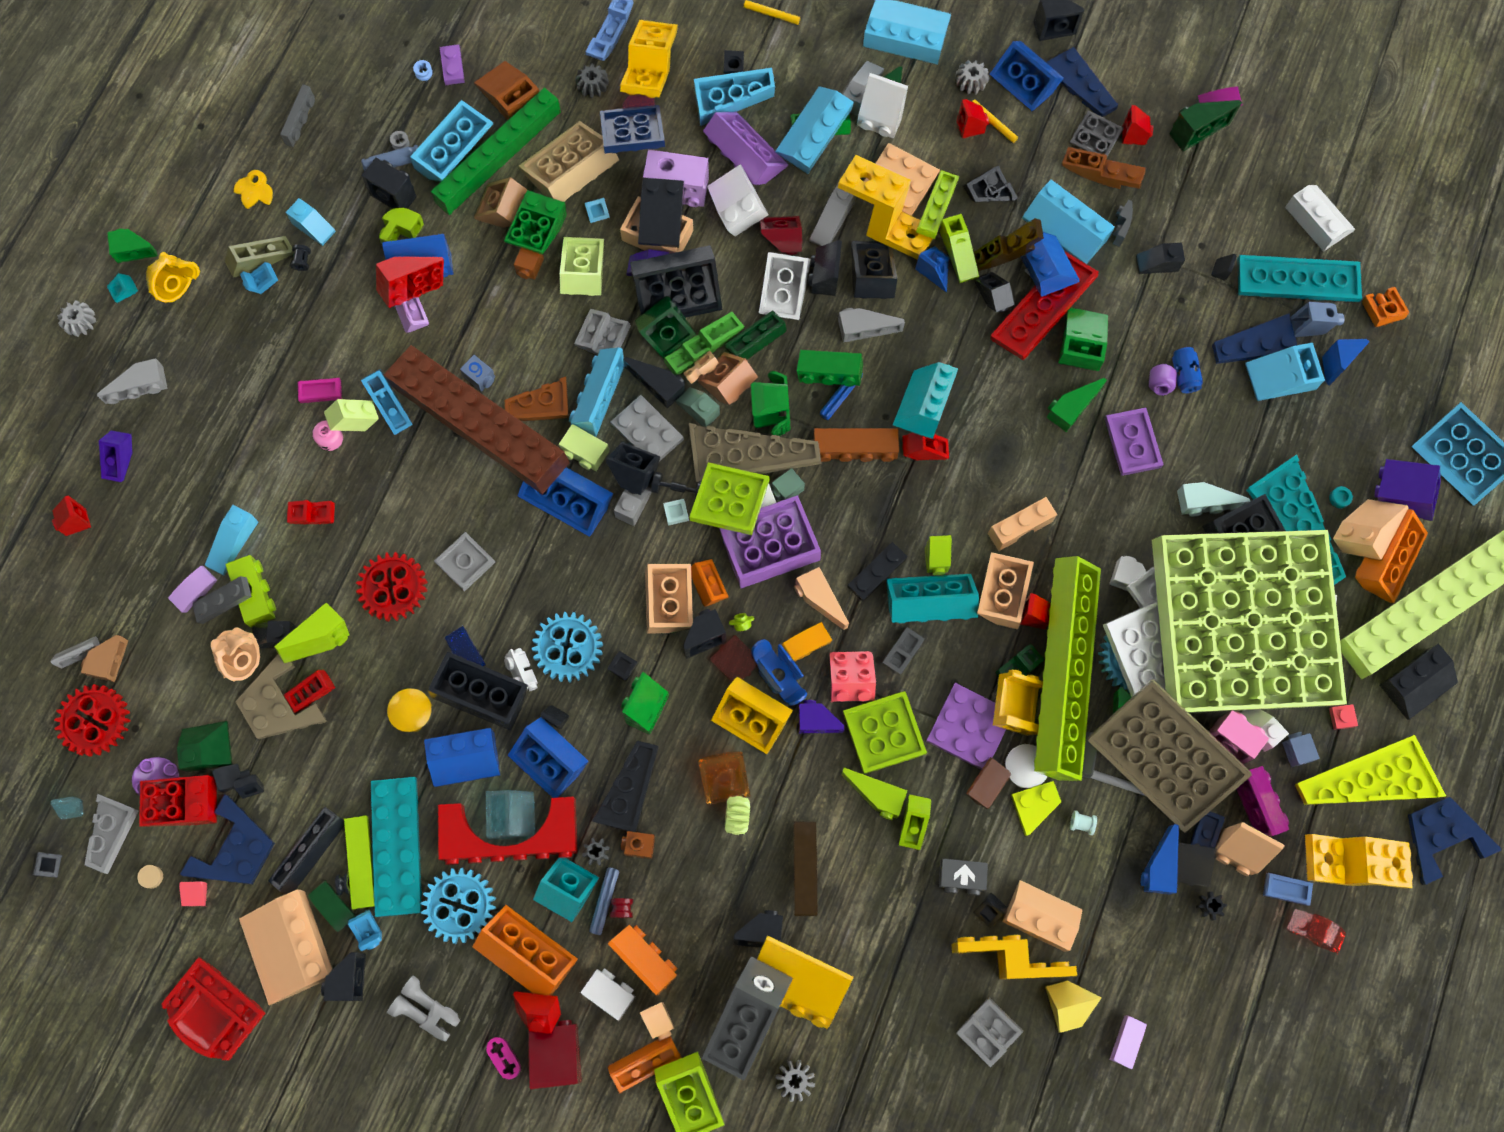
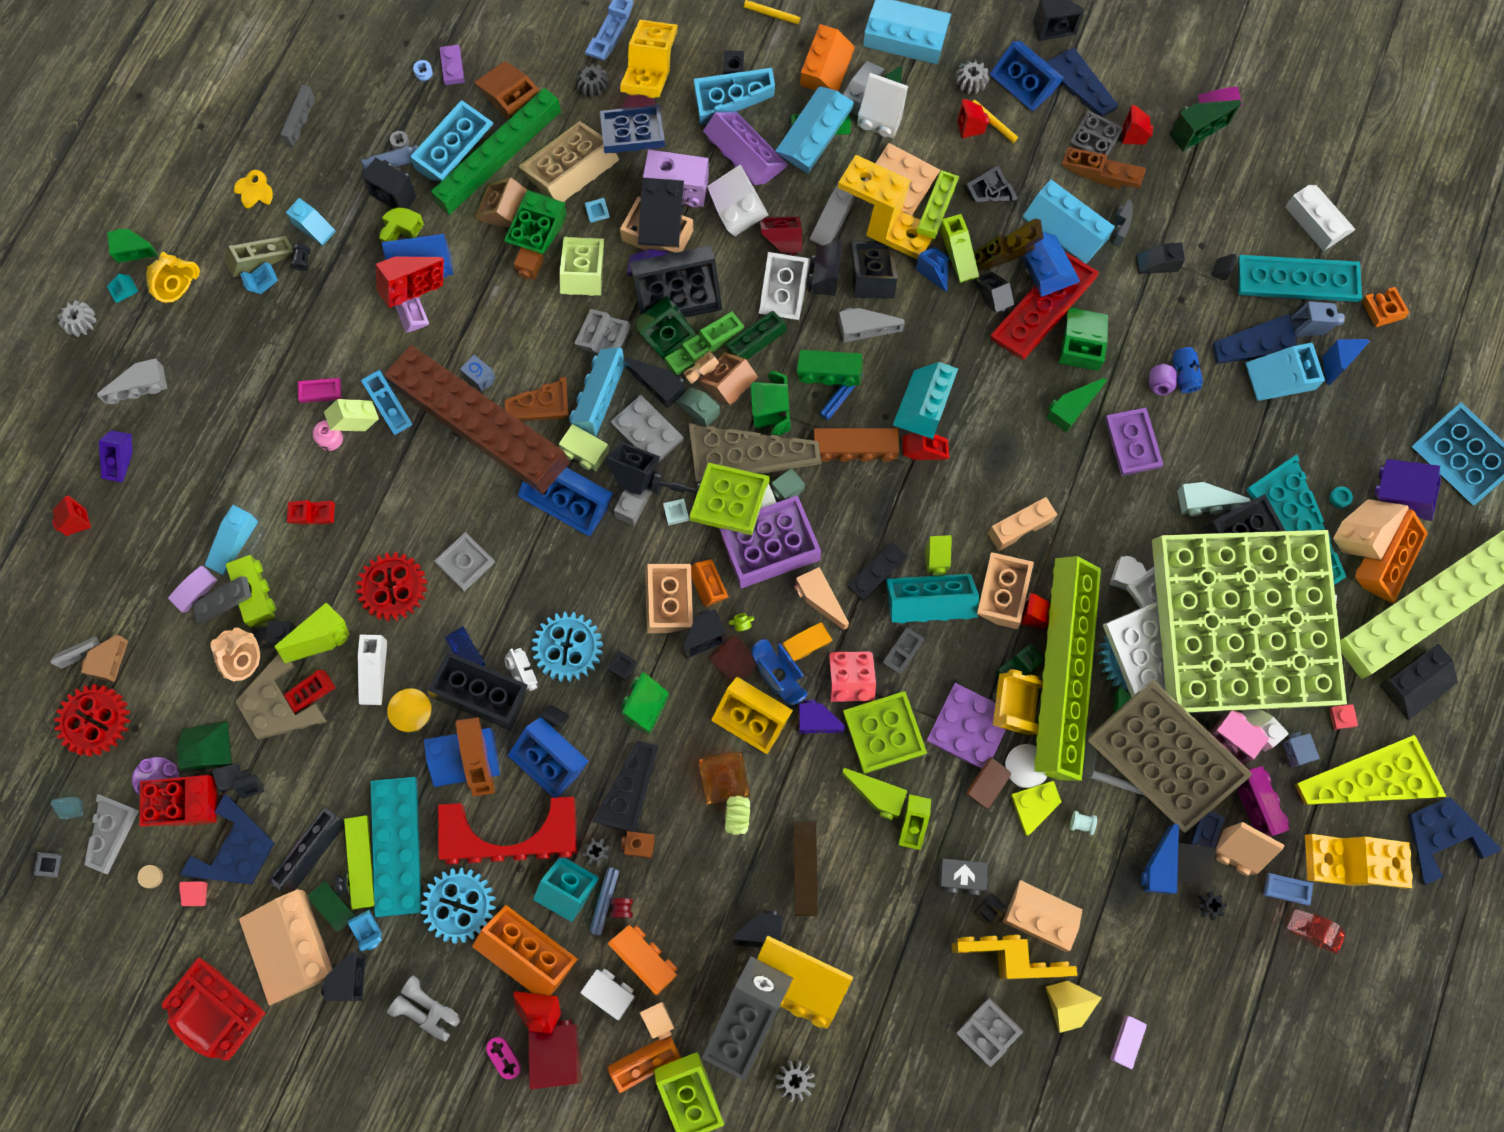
(371, 668): none -> white slope
(474, 757): none -> dark orange slope
(510, 814): clear light blue slope -> none
(827, 60): none -> orange slope

